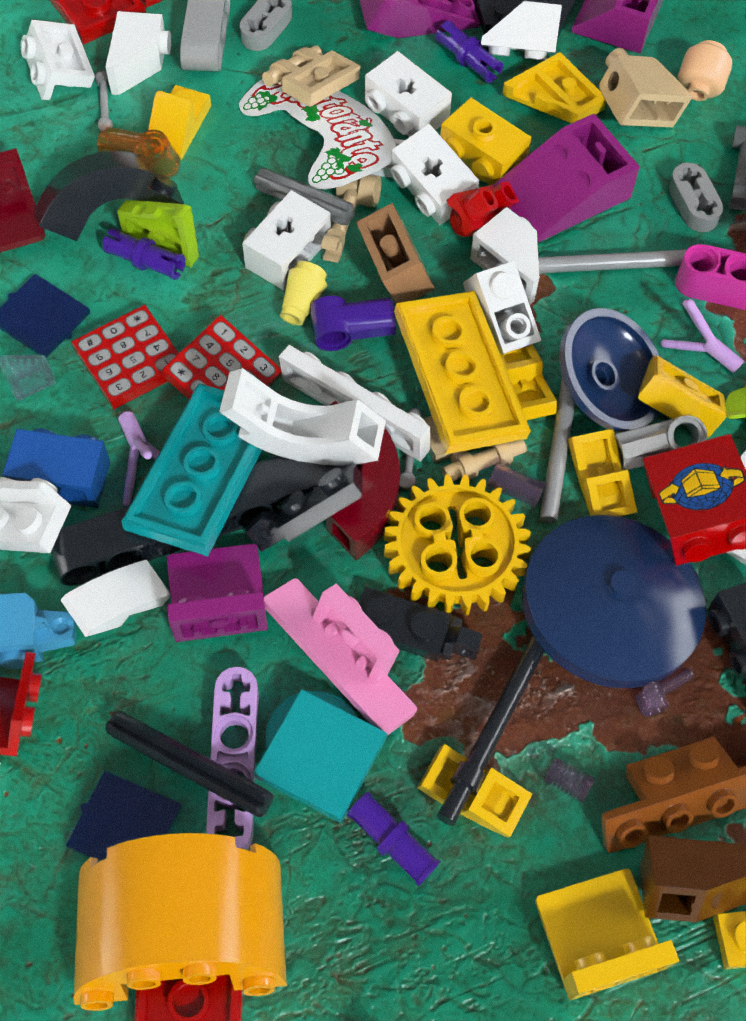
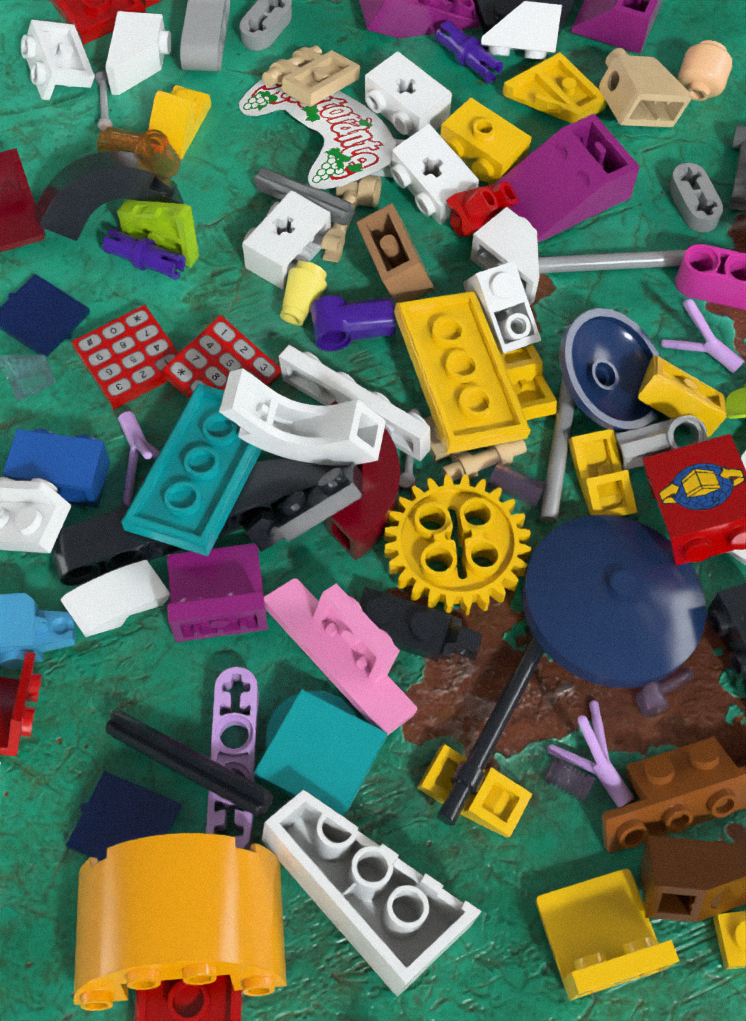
(369, 894): none -> white wedge
(393, 838): dark purple pin -> none
(602, 768): none -> lavender plant

